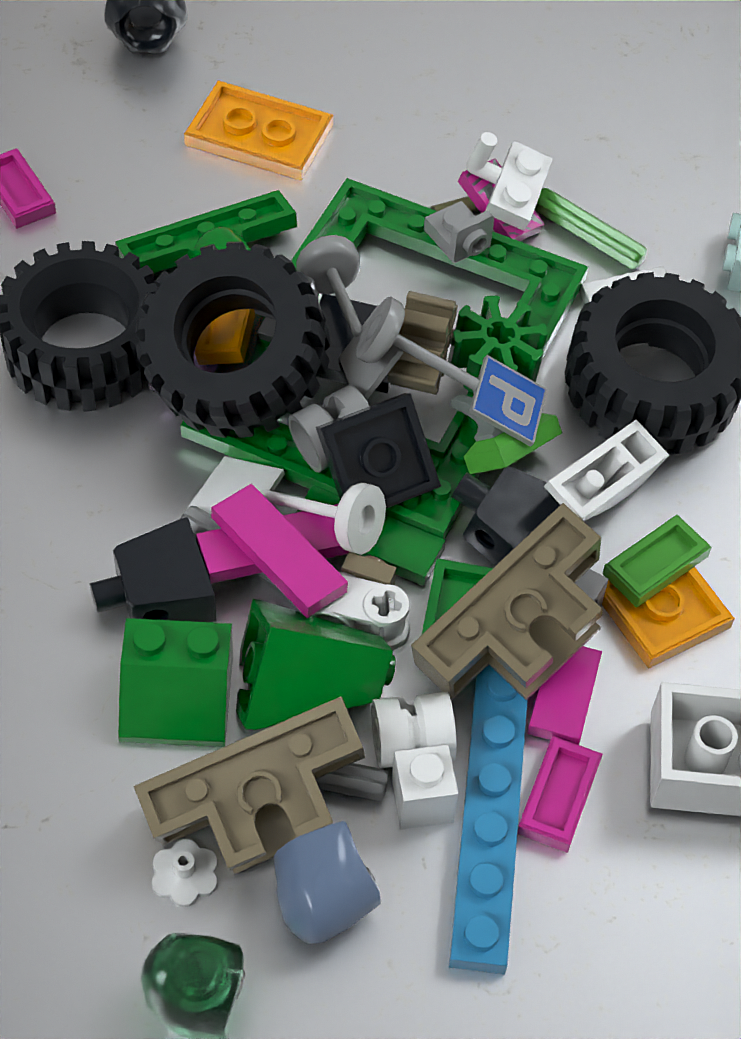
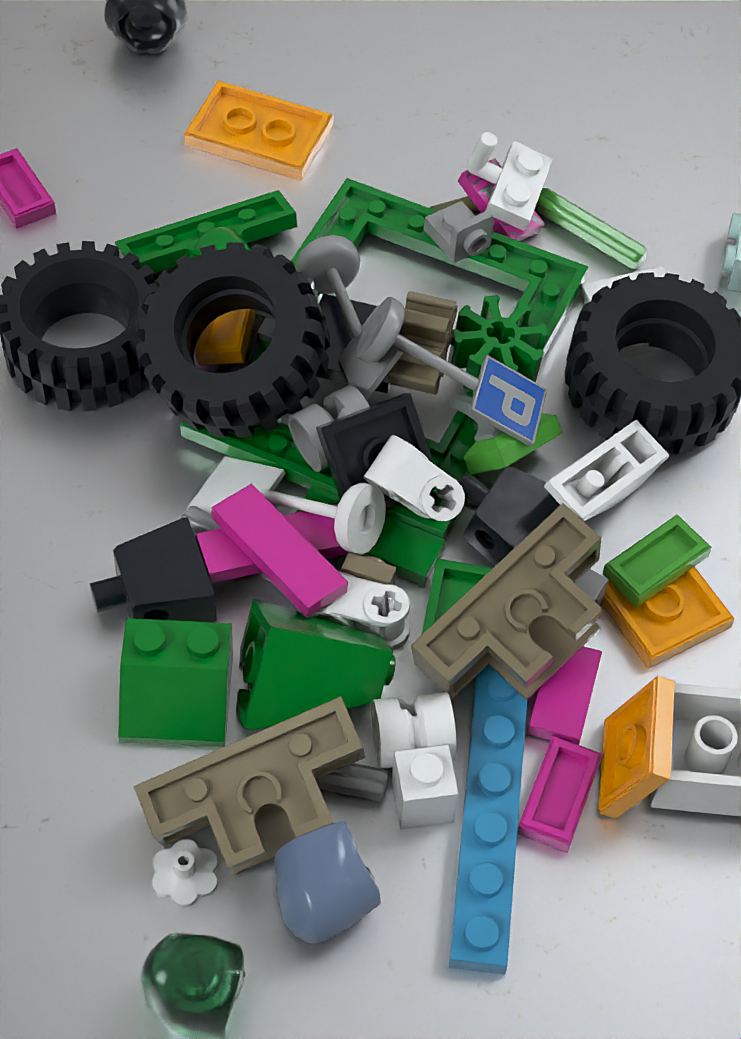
(409, 477): none -> white piece
(637, 748): none -> light orange tile

